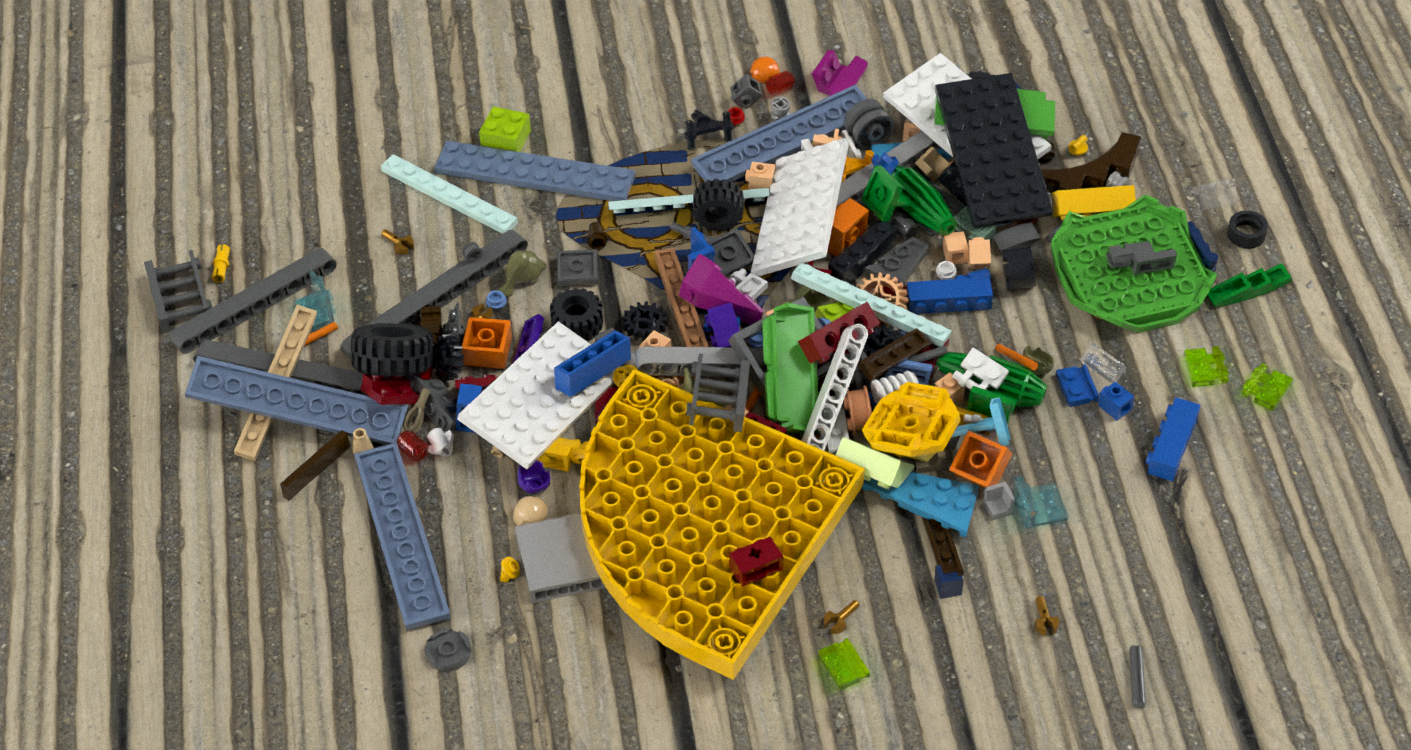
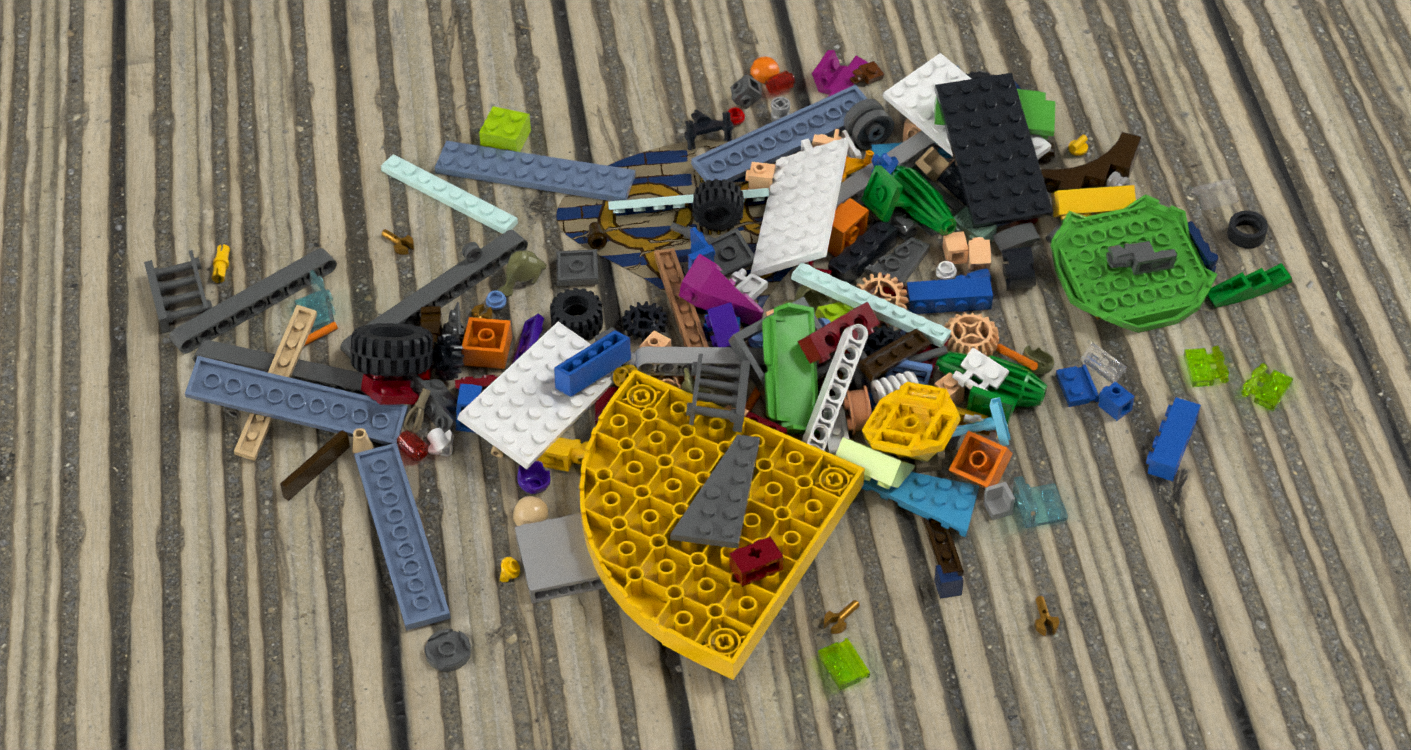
(721, 504): none -> dark grey wing
(867, 72): none -> reddish brown plate
(969, 331): none -> light nougat gear
(1137, 676): dark grey axle -> none

